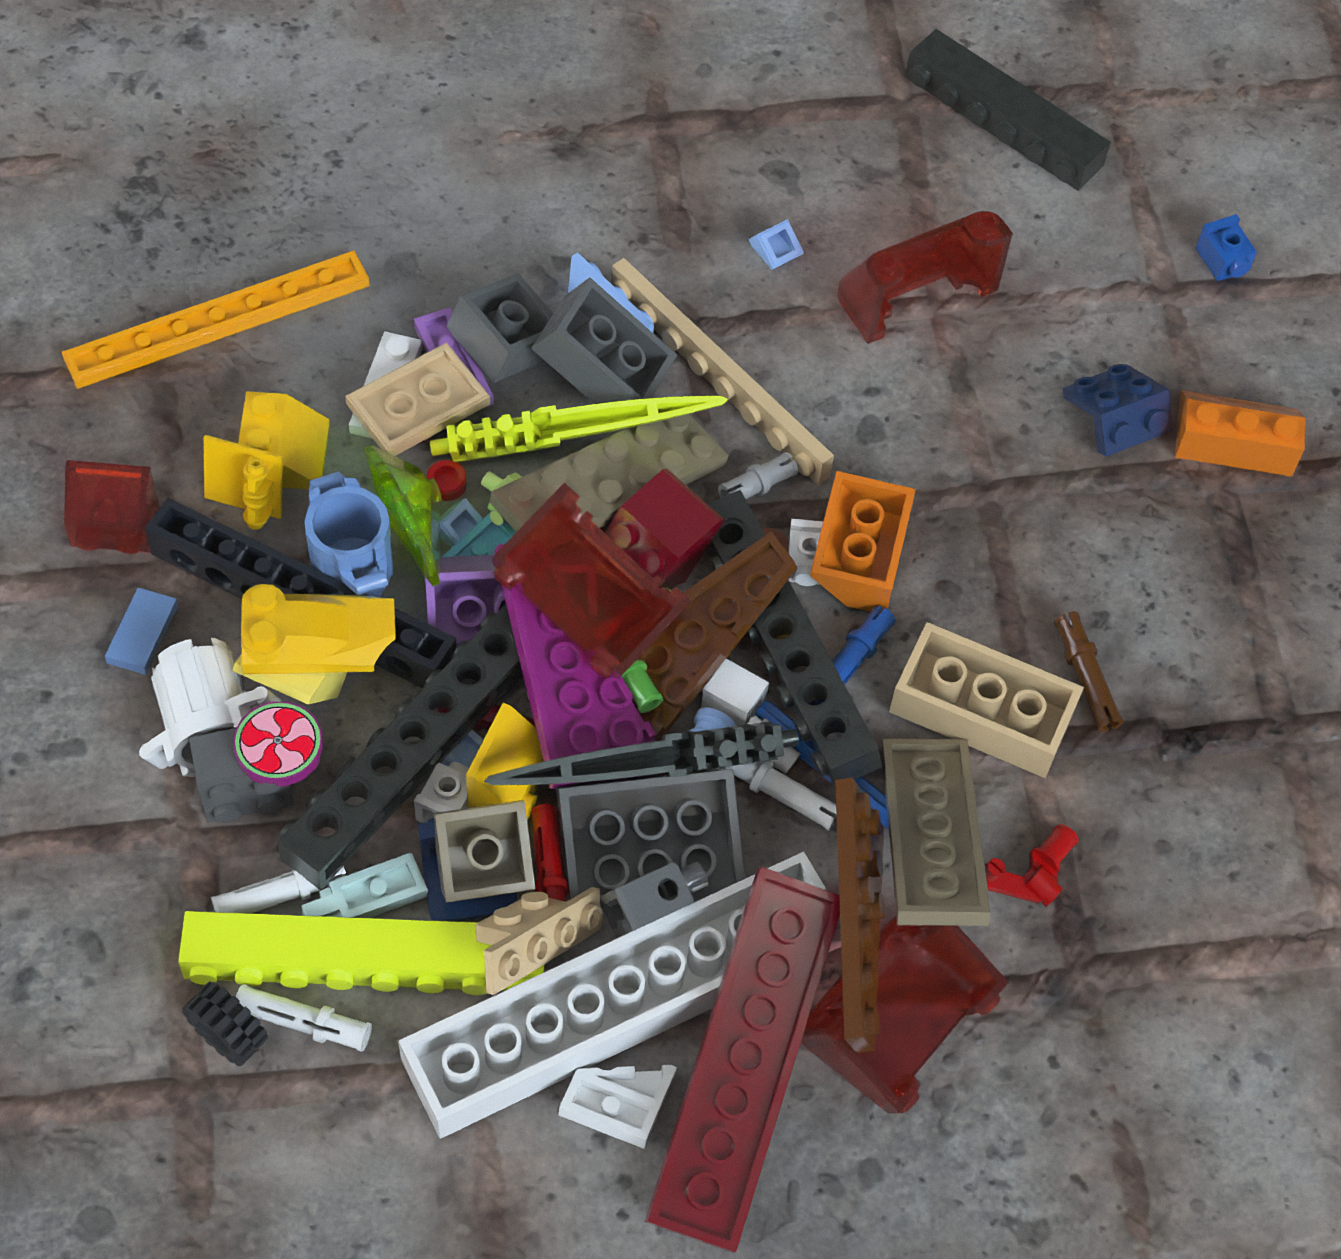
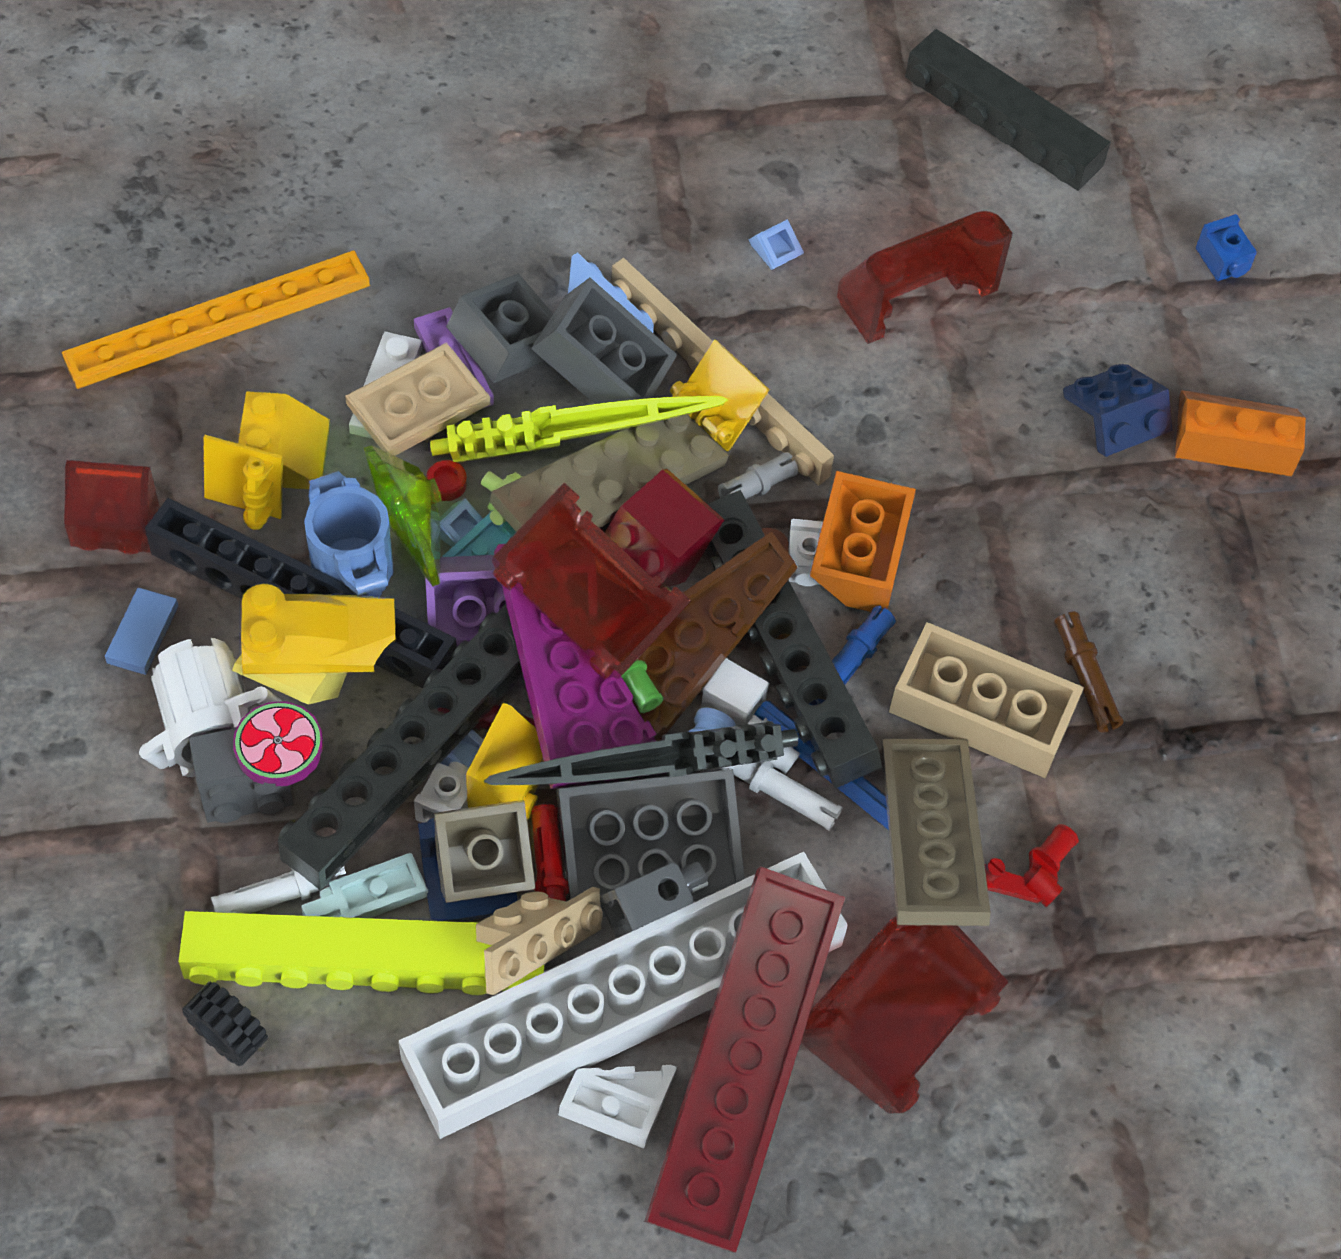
(321, 1023): white pin -> none
(727, 377): none -> yellow hinge
(861, 908): reddish brown wing -> none

